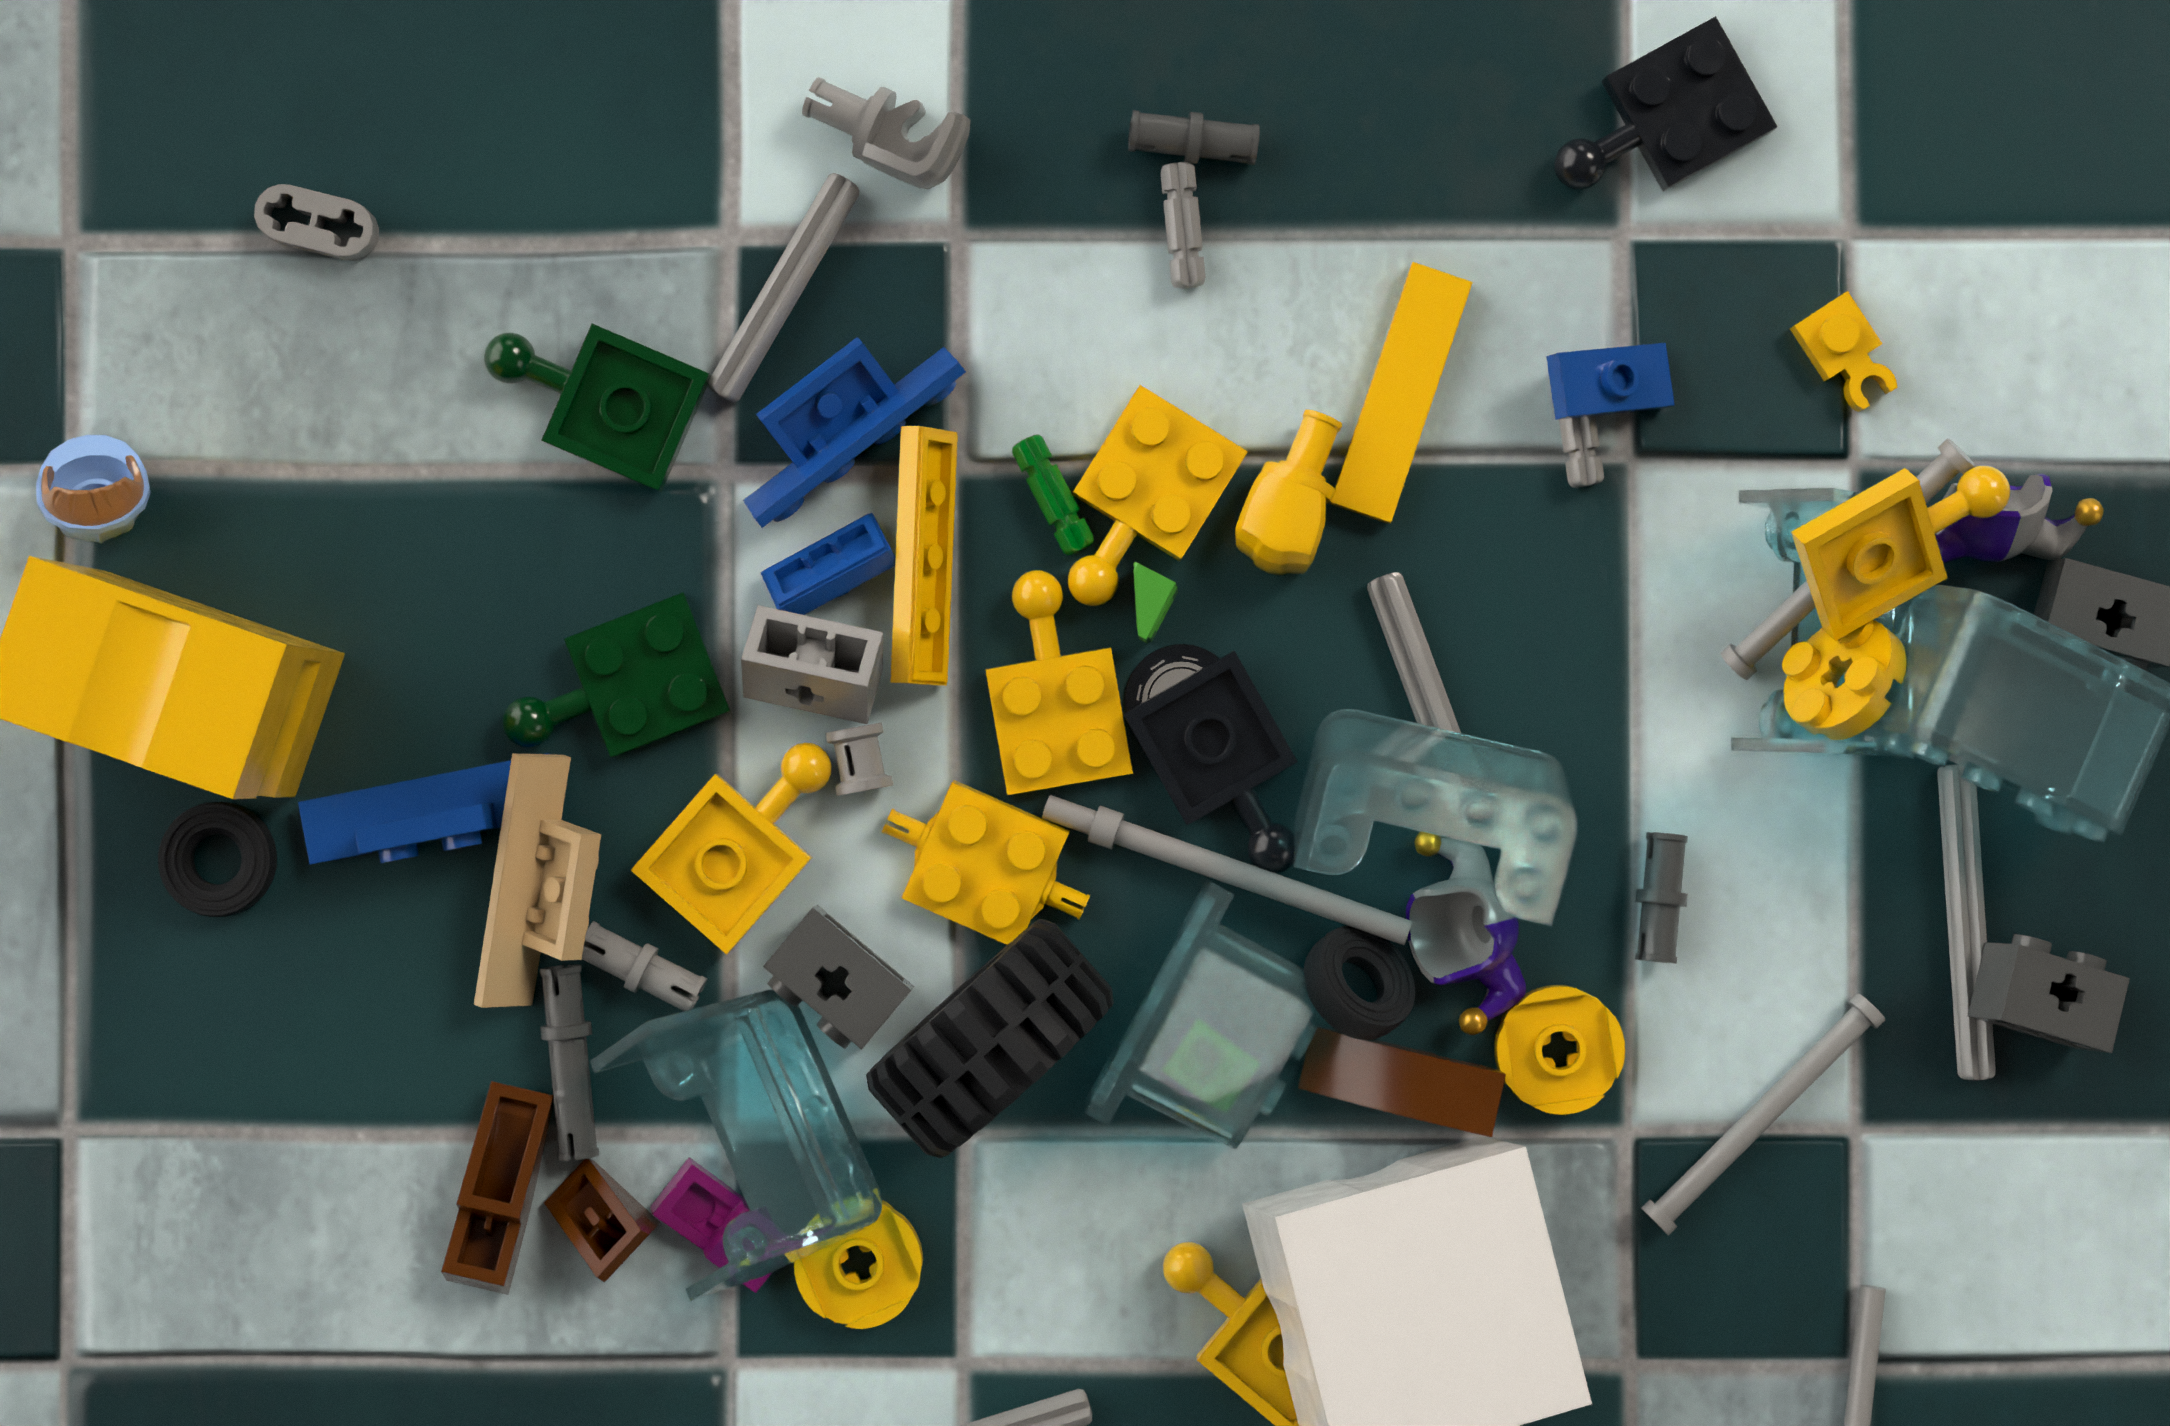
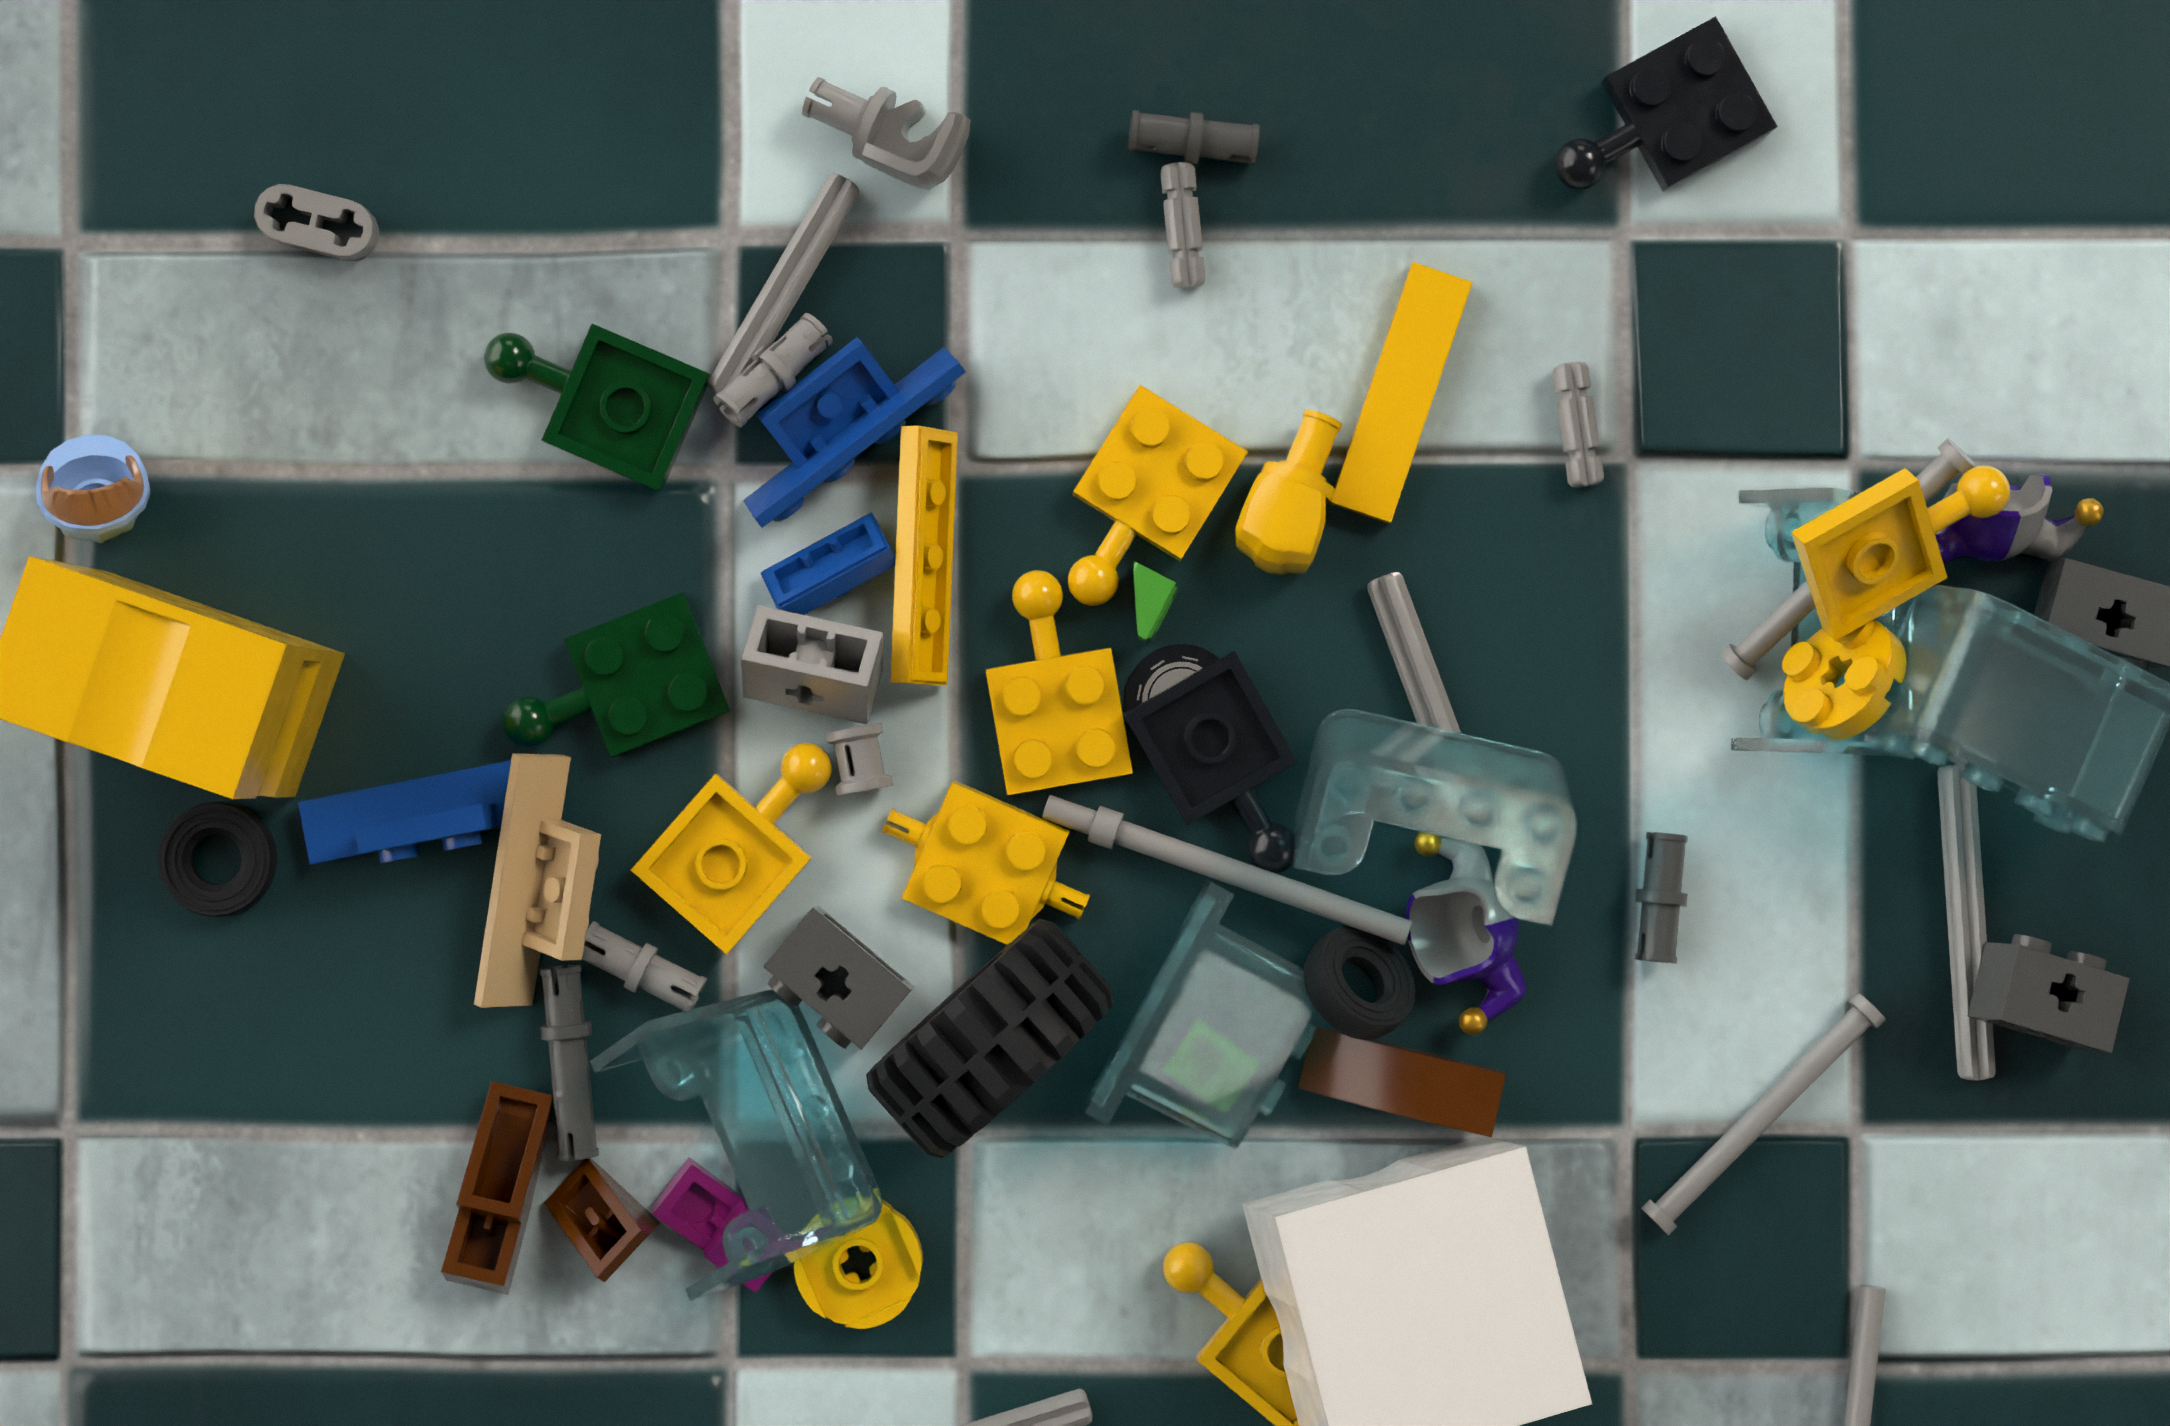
(773, 370): none -> light grey pin
(1052, 494): green axle -> none
(1588, 1070): yellow plate -> none
(1610, 380): blue plate -> none
(1839, 341): yellow plate -> none

